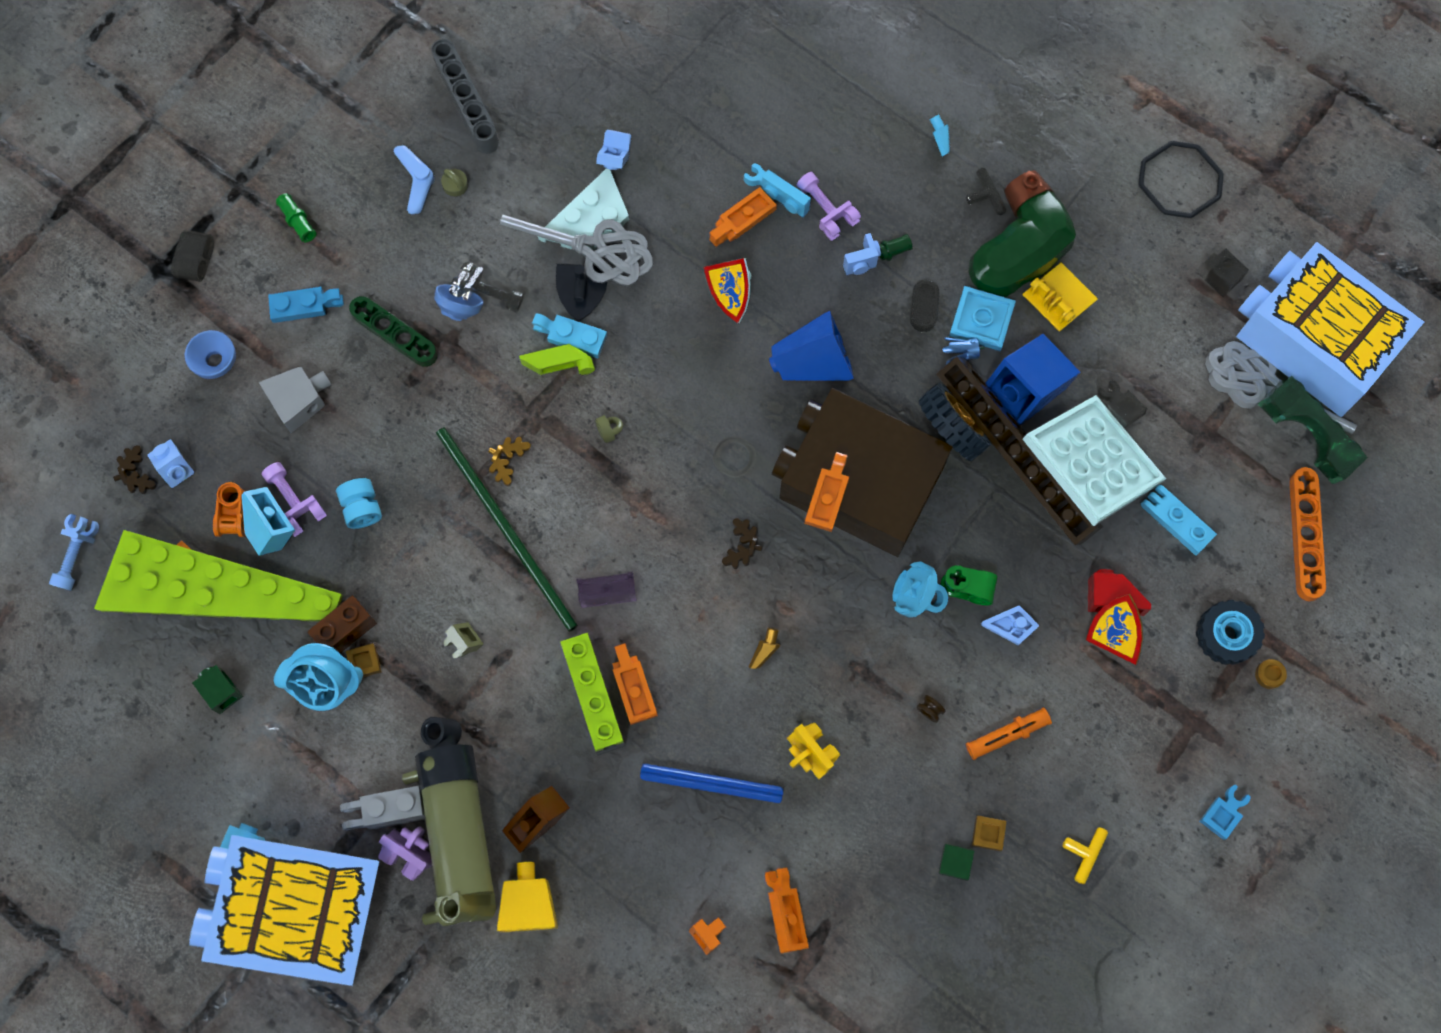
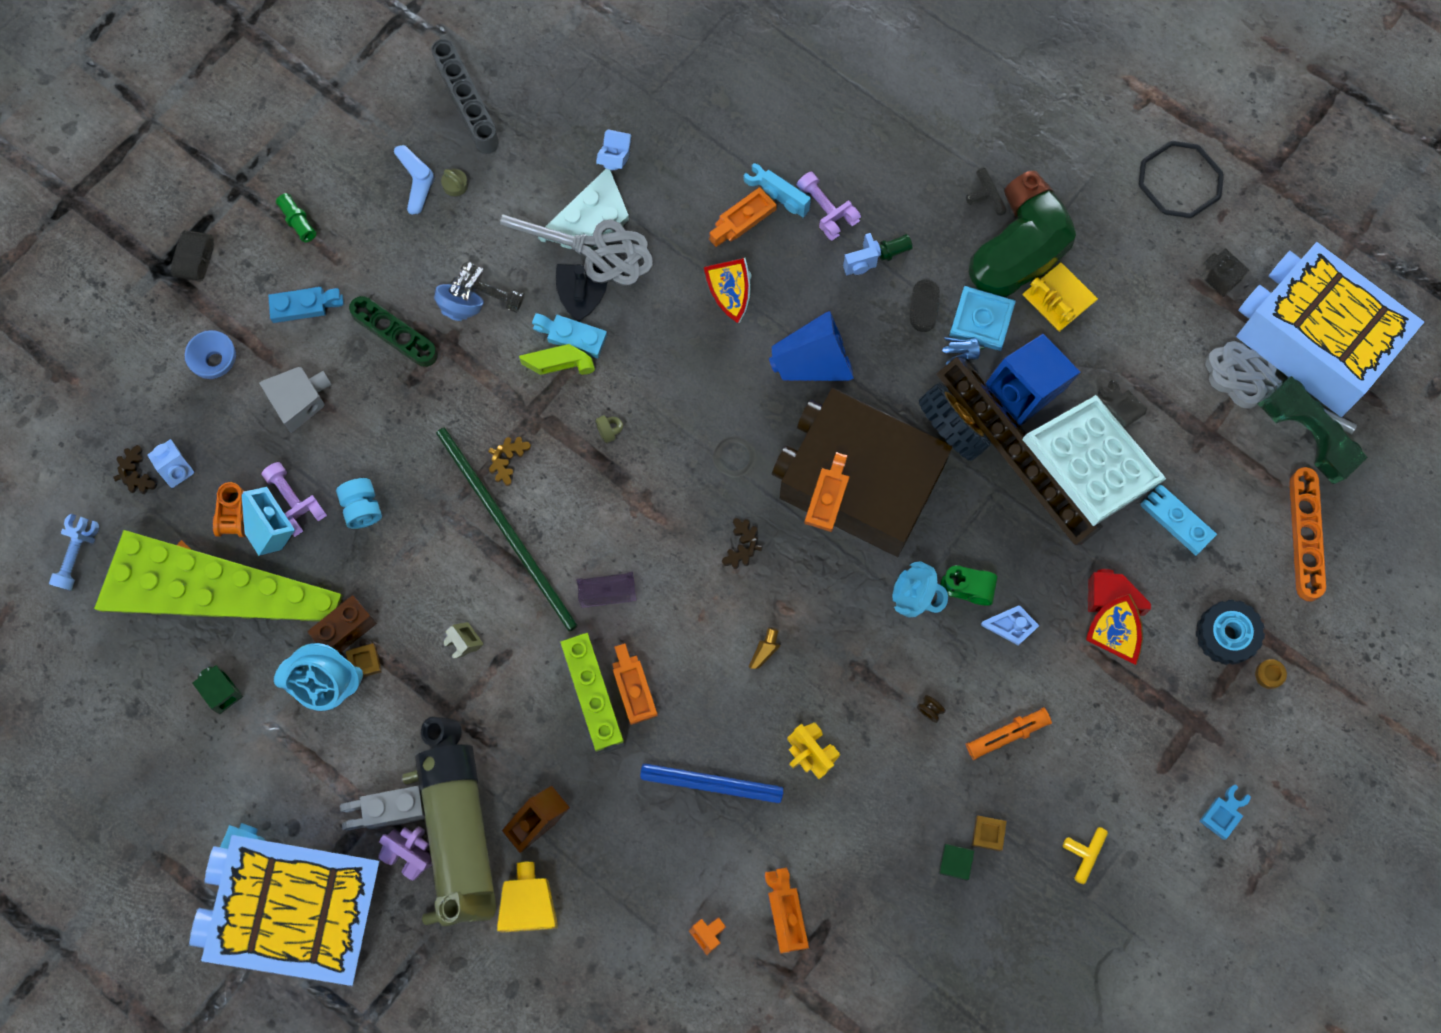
(941, 134): medium azure bar -> none

